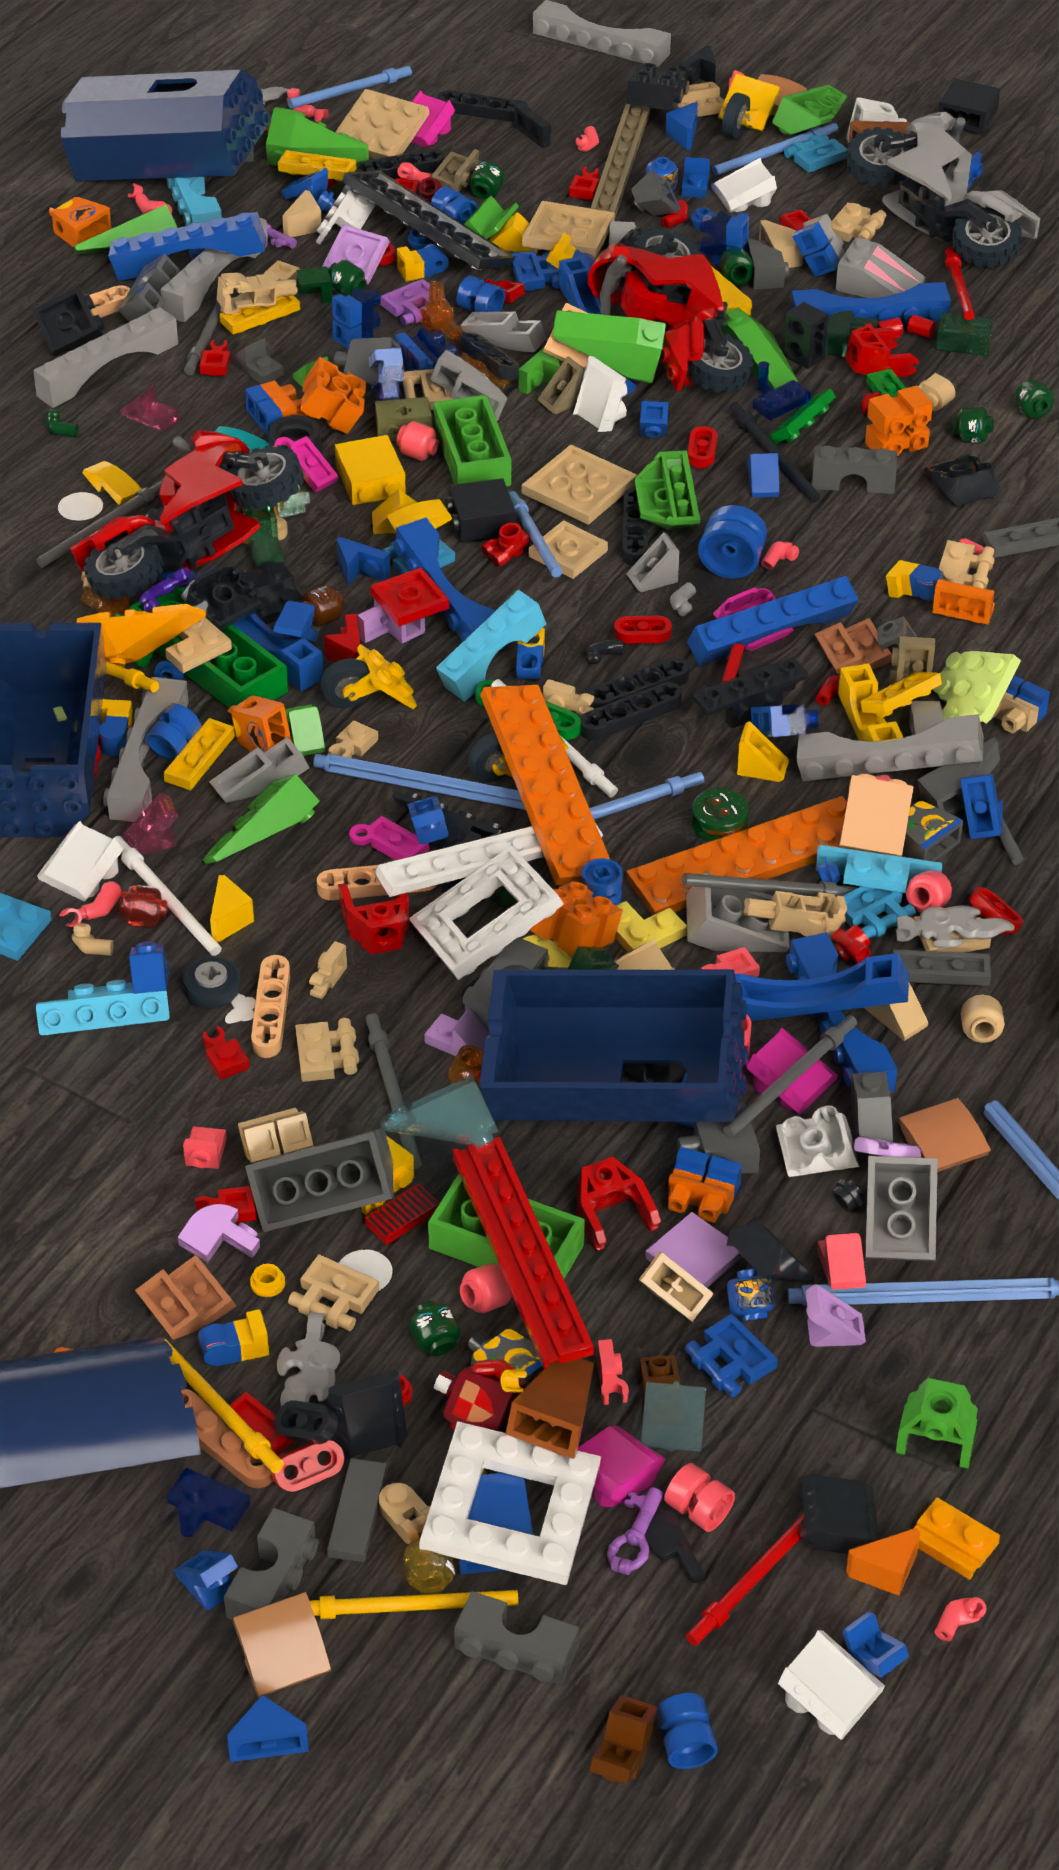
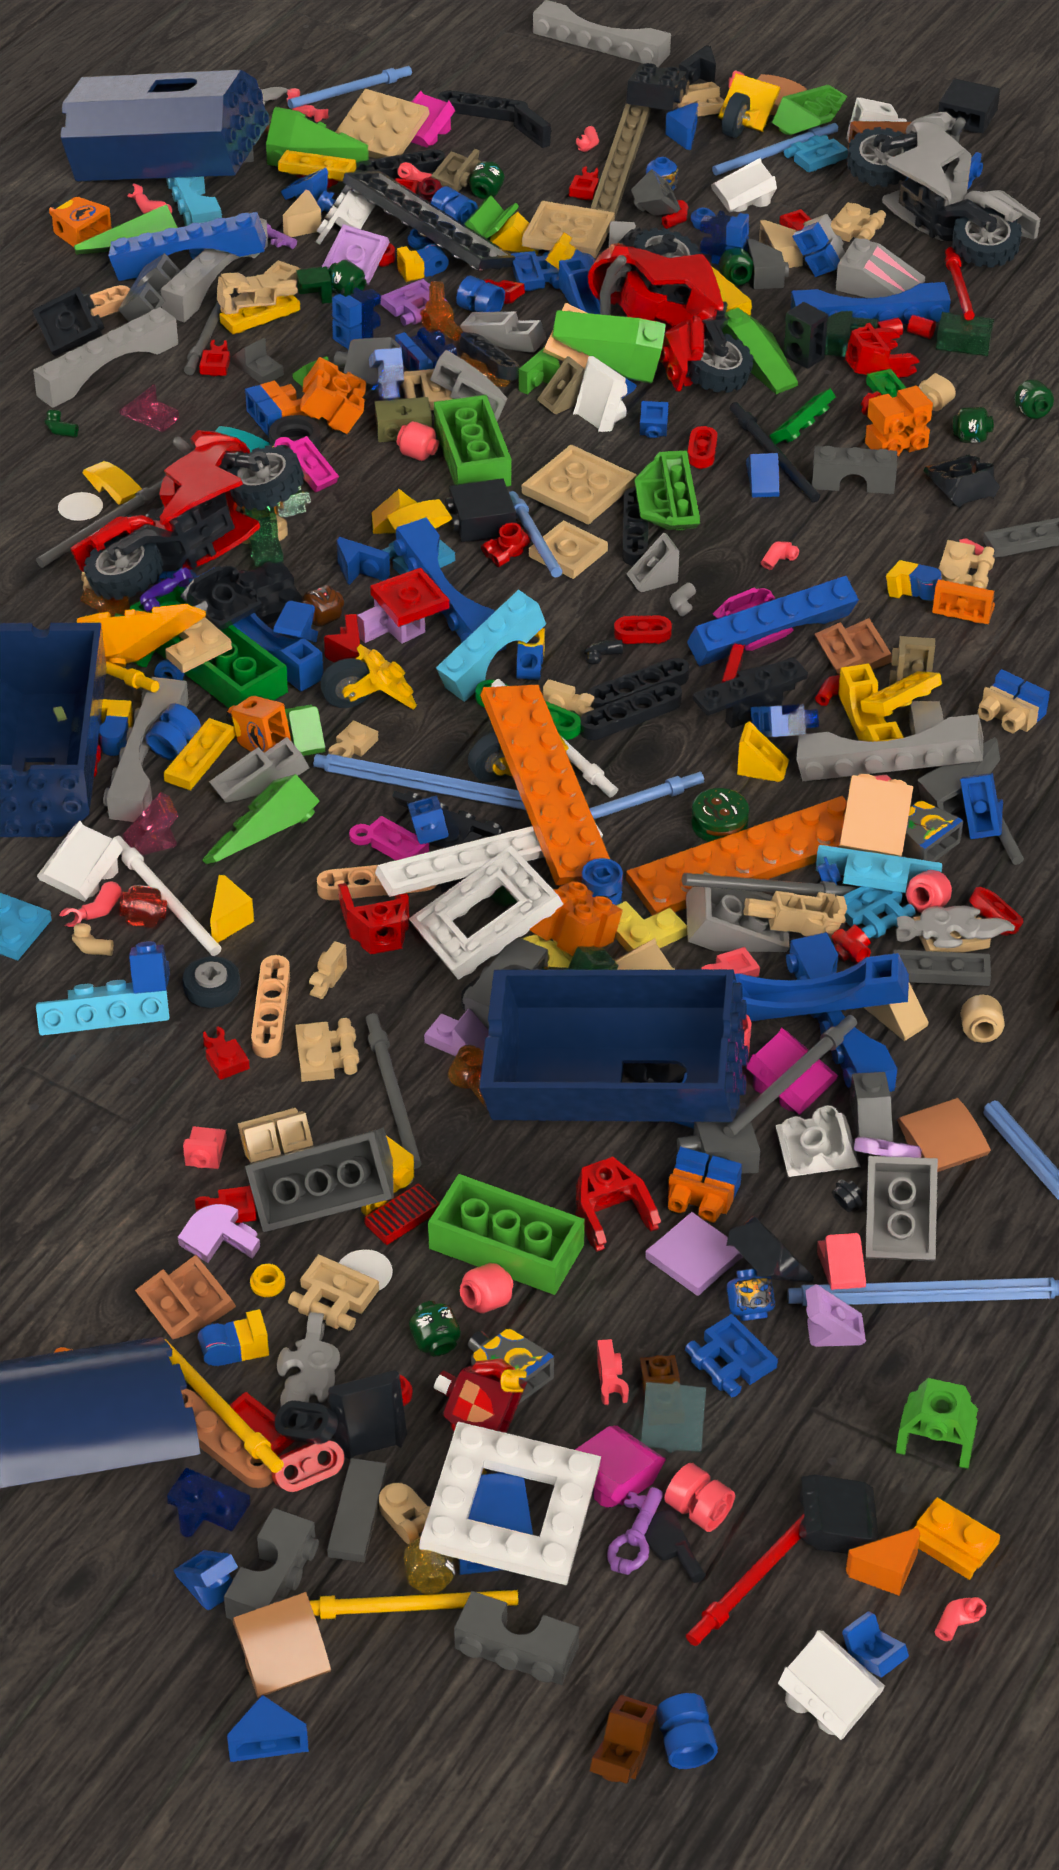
(242, 1009): white sticker -> none
(369, 469): yellow brick -> none
(448, 1115): clear light blue windscreen -> none
(523, 1254): red plate -> none
(553, 1408): dark orange slope -> none
(675, 1286): tan slope -> none
(695, 177): blue slope -> none
(732, 541): blue wheel -> none
(779, 400): clear blue plate -> none
(892, 630): dark grey bracket -> none
(975, 683): yellowish green plate -> none

